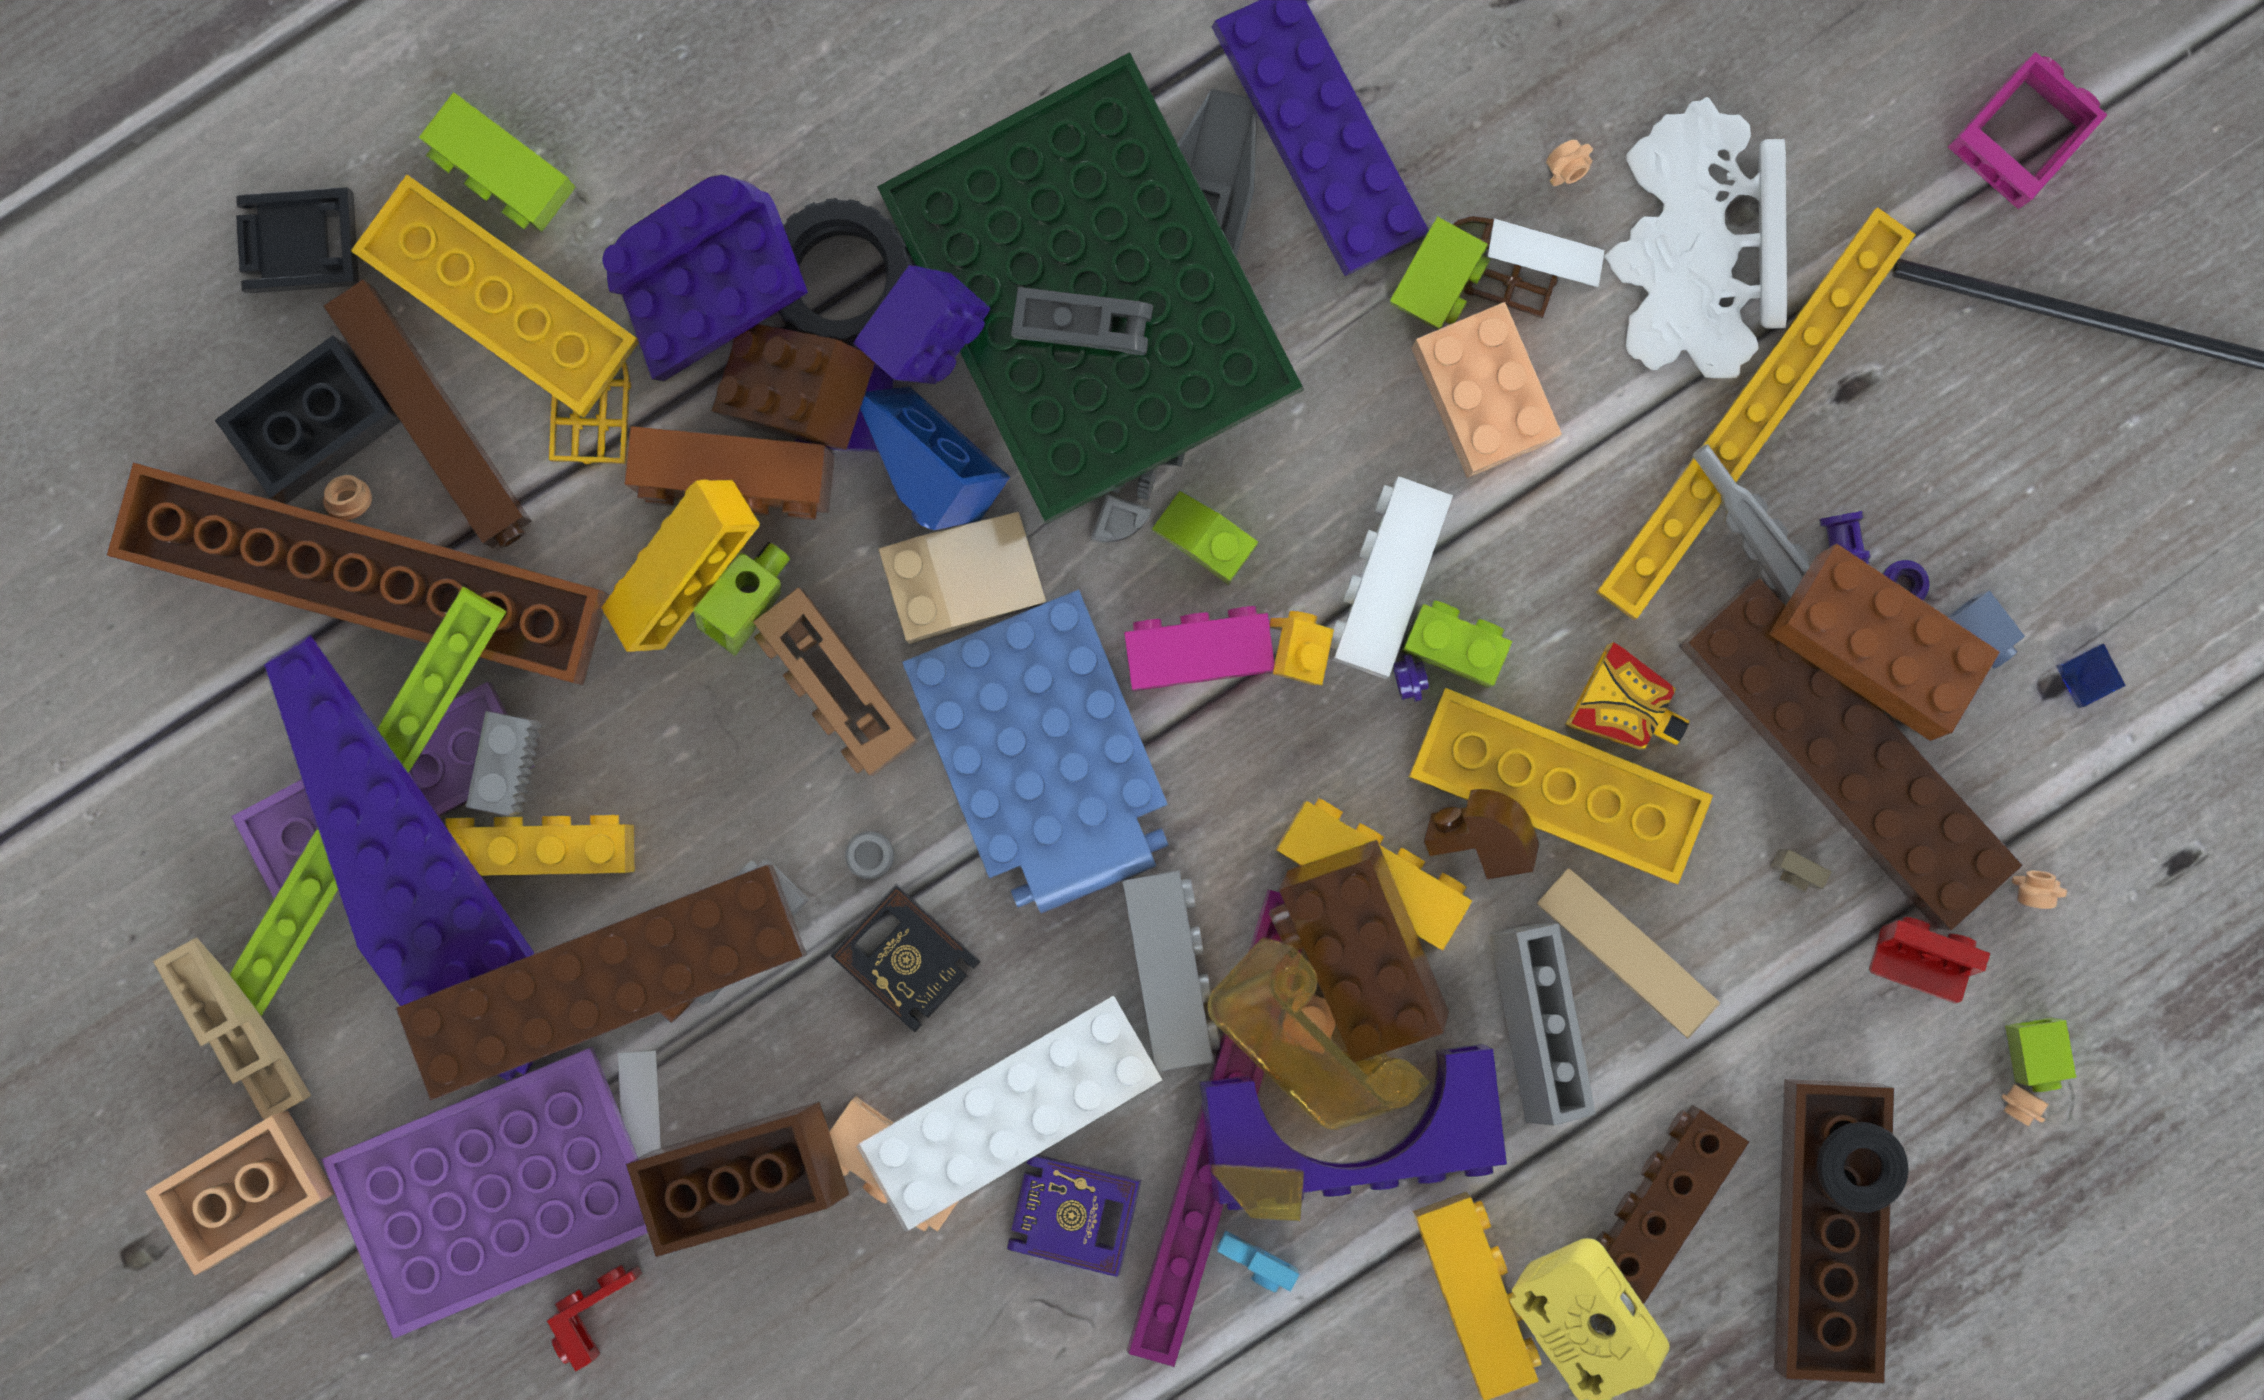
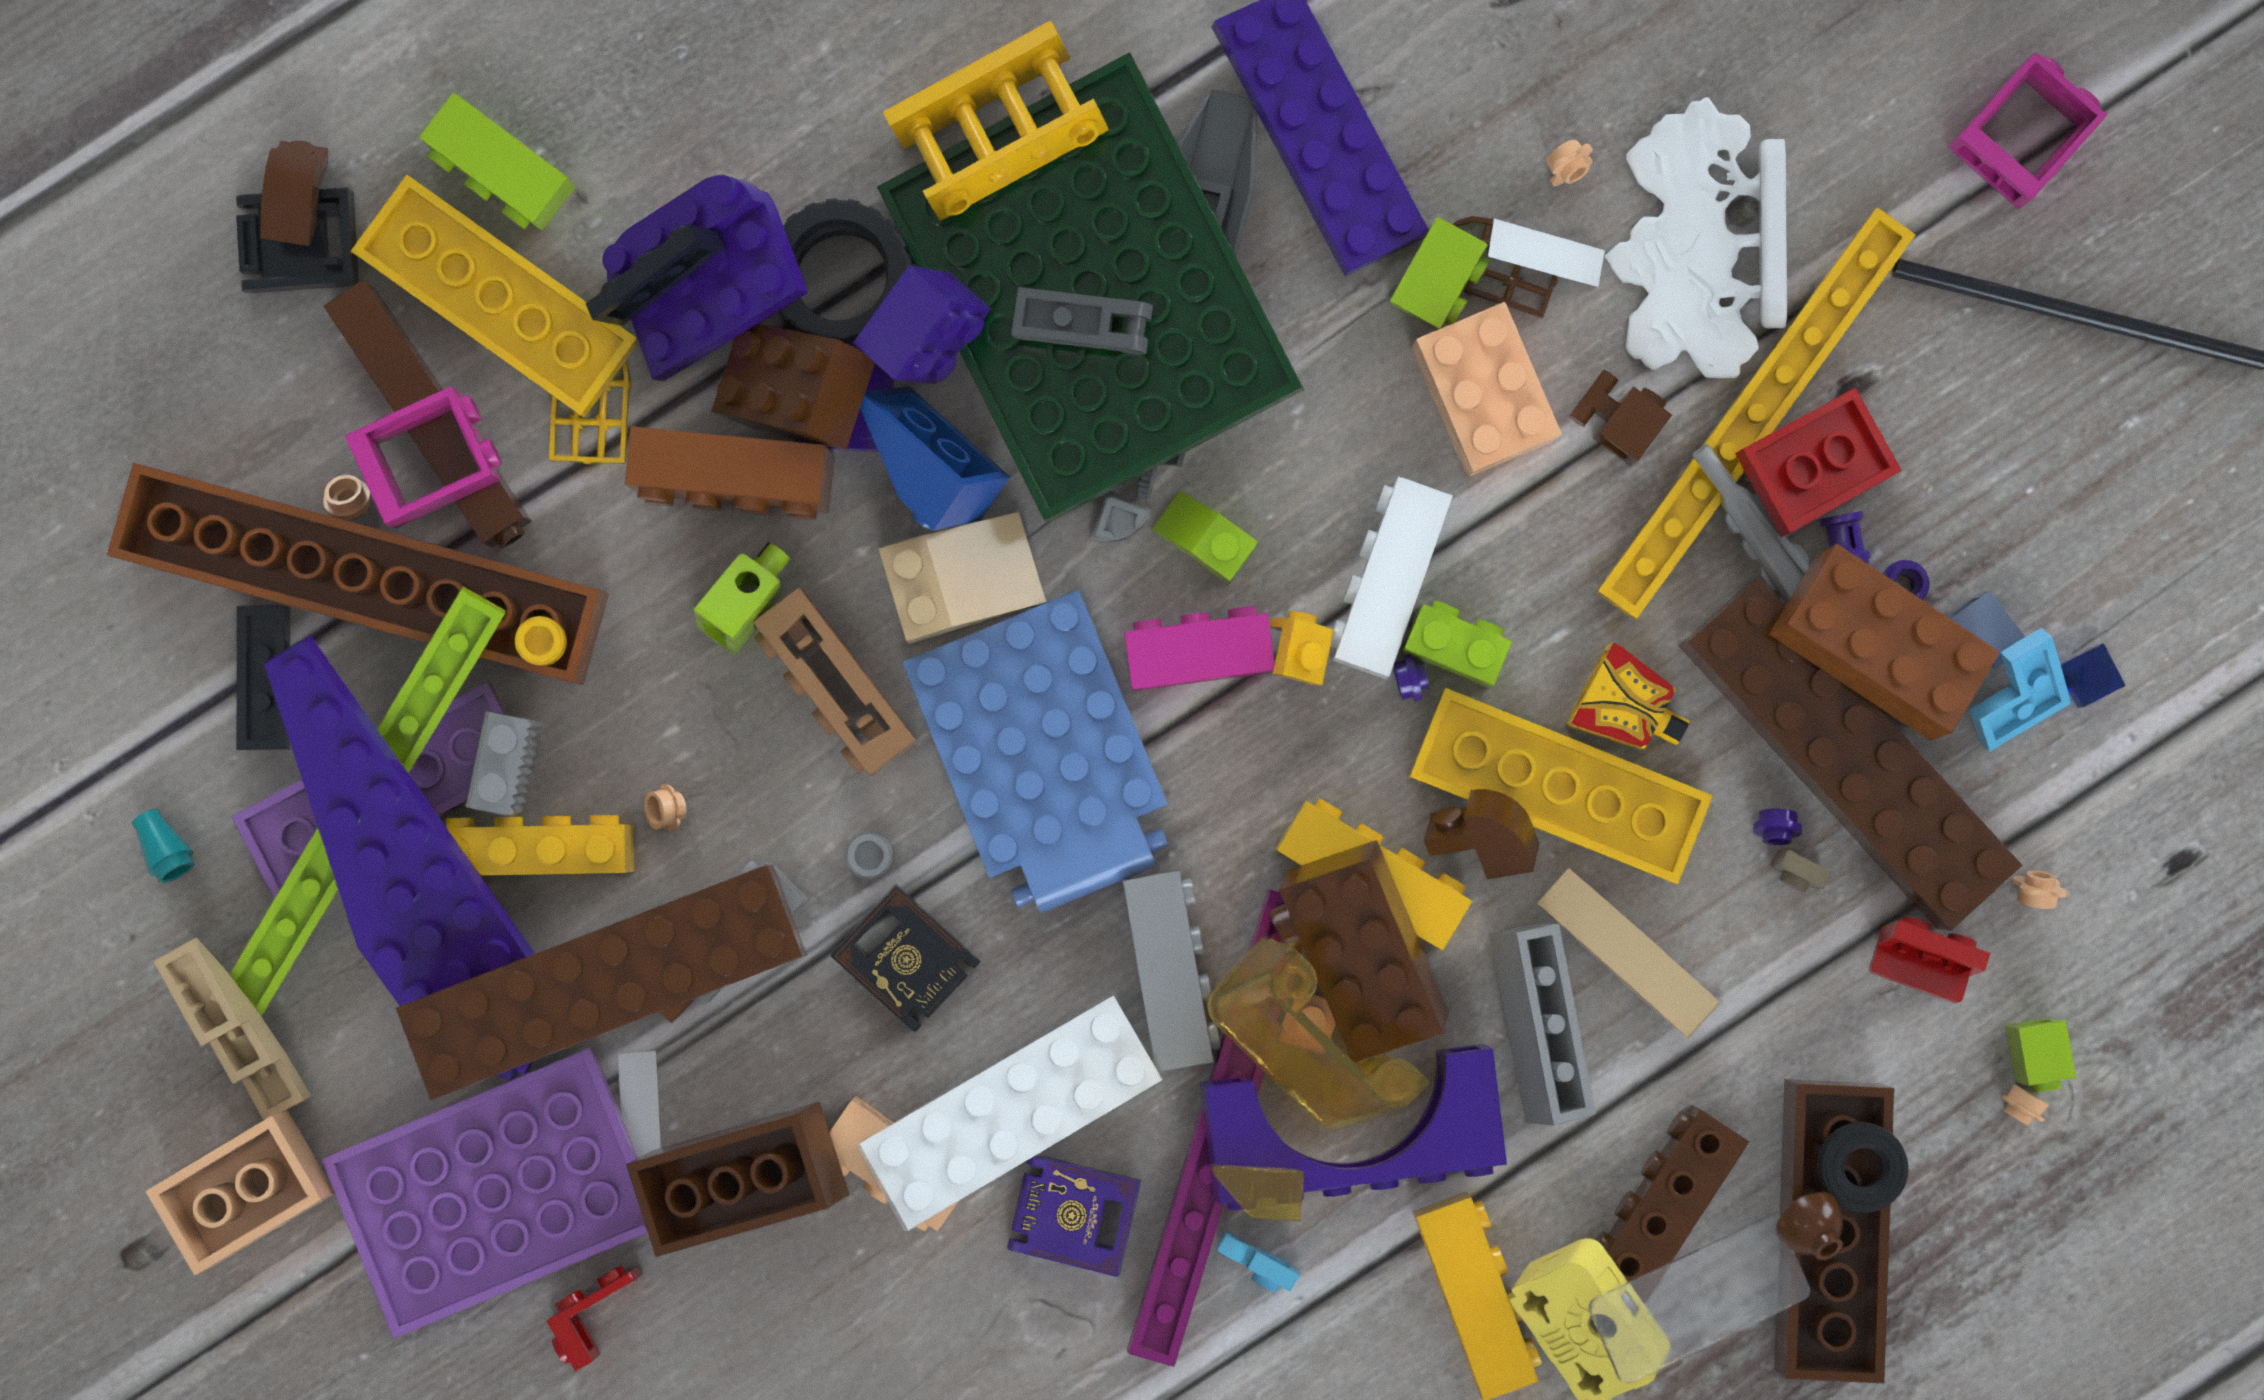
(162, 847): none -> teal cone
(260, 636): none -> black plate
(292, 191): none -> reddish brown brick
(308, 420): black brick -> none
(379, 477): none -> dark pink window
(540, 641): none -> yellow tile
(654, 274): none -> black plate
(664, 808): none -> light nougat plate
(680, 565): yellow brick -> none
(974, 87): none -> yellow fence
(1628, 424): none -> reddish brown brick
(1698, 1300): none -> clear piece
(1777, 826): none -> dark purple plate
(1812, 1225): none -> reddish brown brick
(1818, 462): none -> red plate
(2033, 695): none -> medium azure plate

